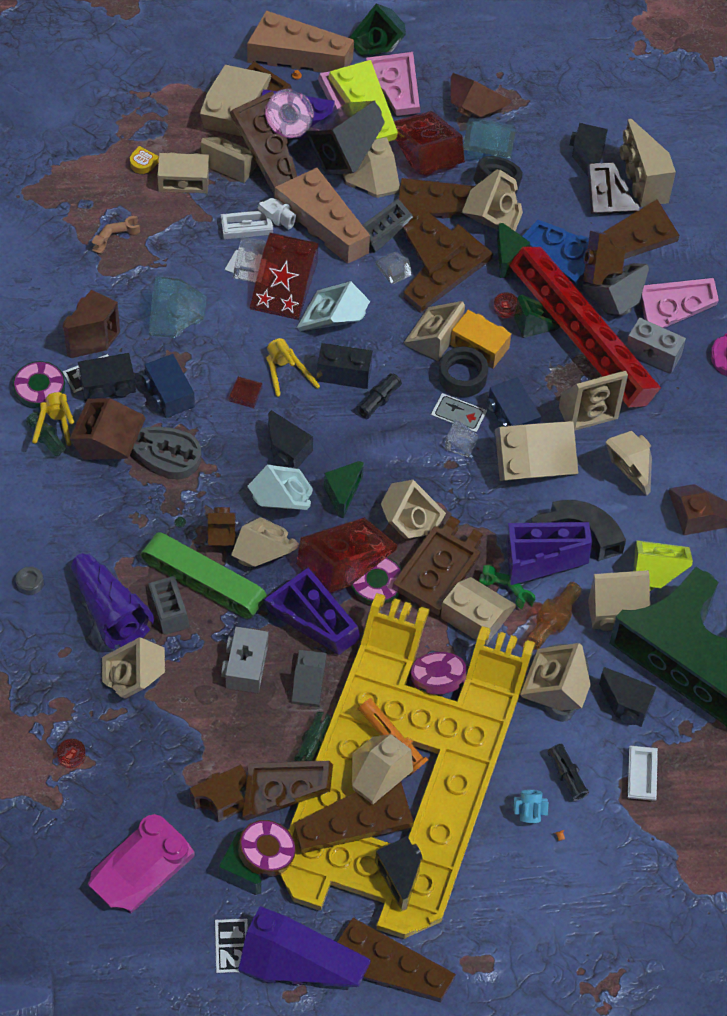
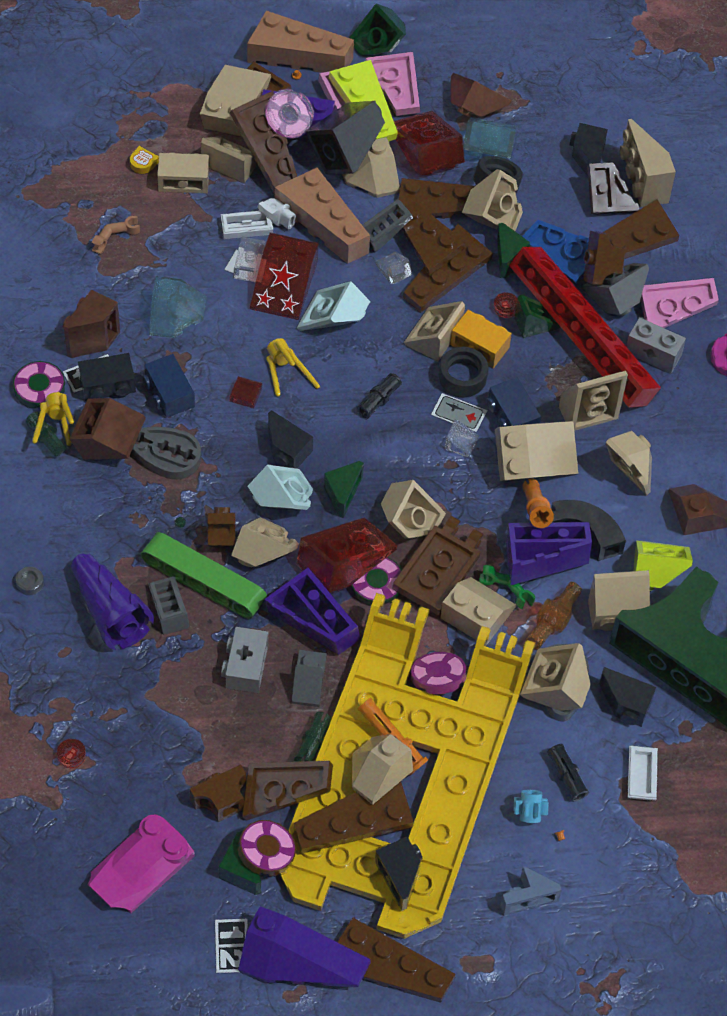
(133, 666): tan slope -> none
(344, 365): black brick -> none
(536, 892): none -> sand blue slope
(537, 505): none -> orange pin

